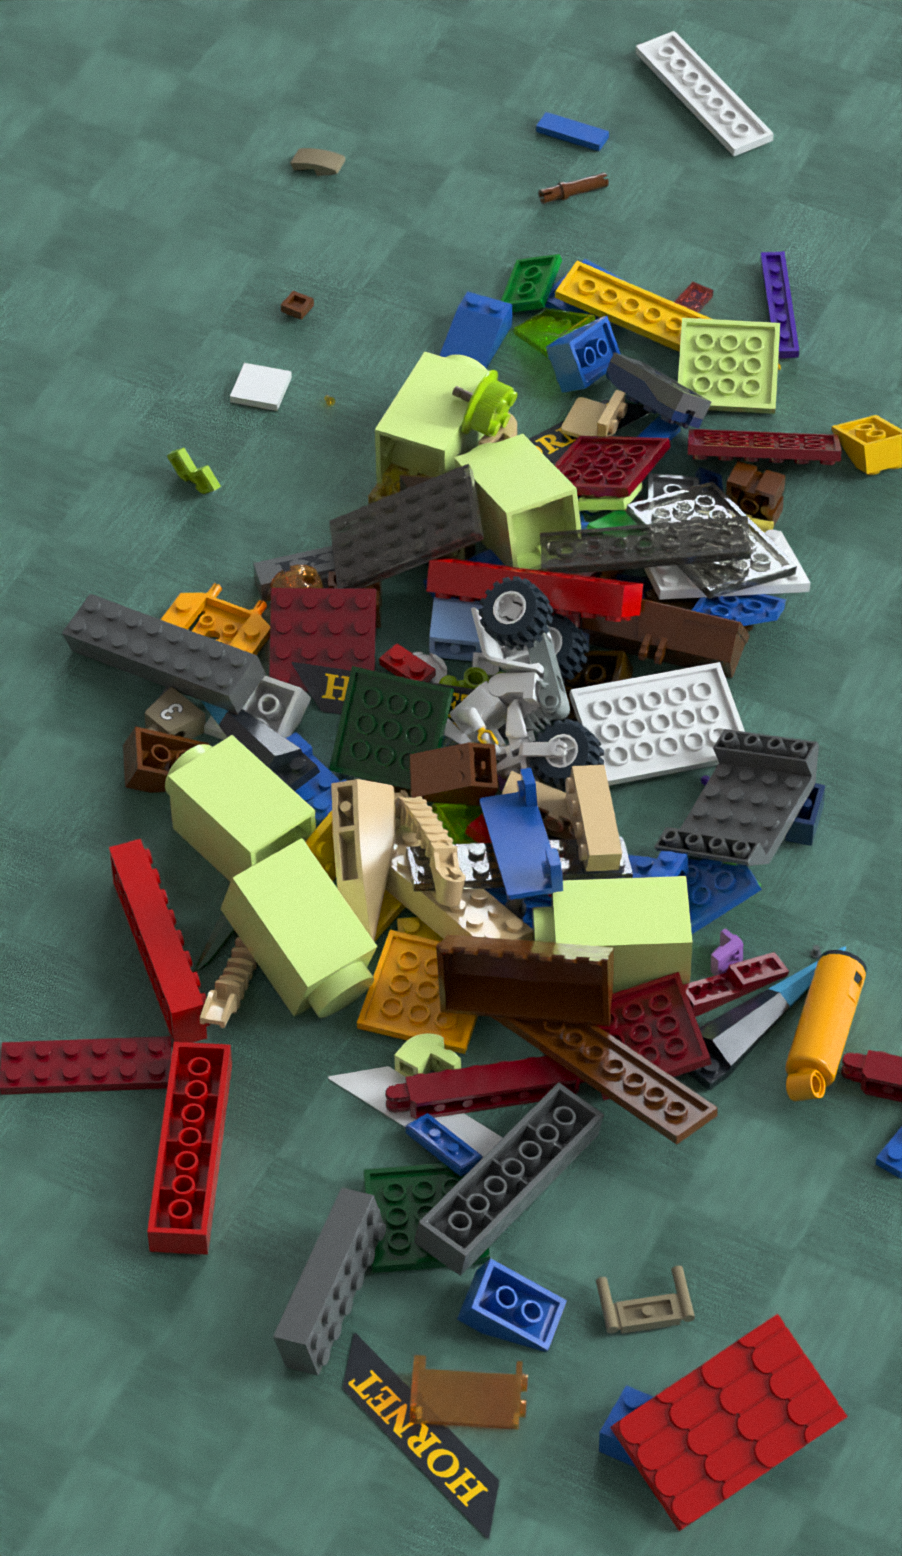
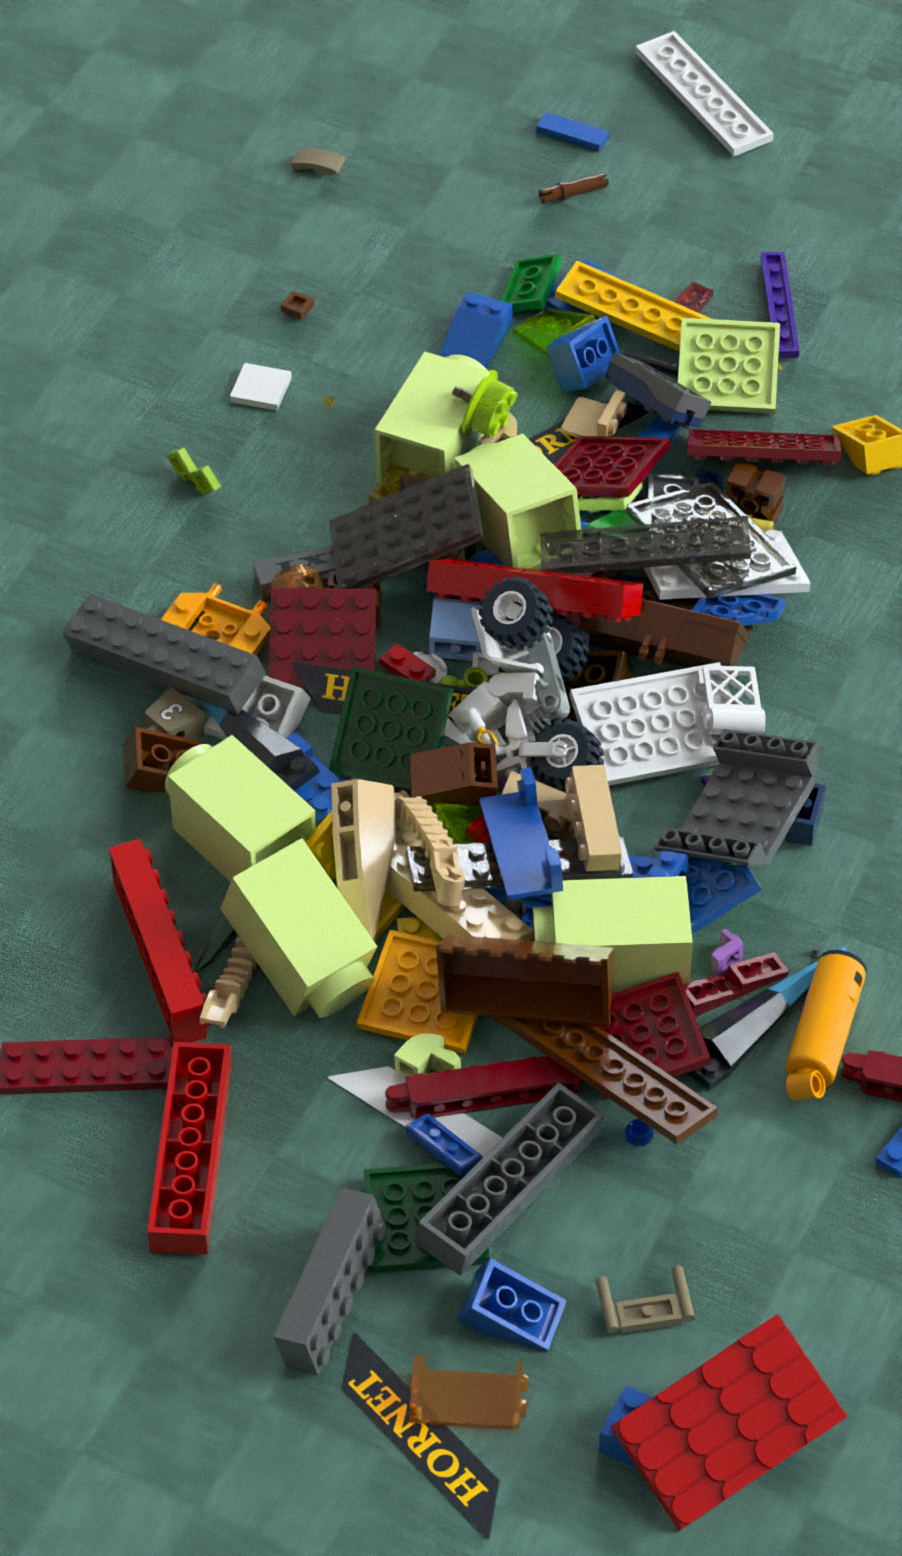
(638, 1133): none -> clear blue plate
(654, 363): none -> black bar
(733, 714): none -> white piece

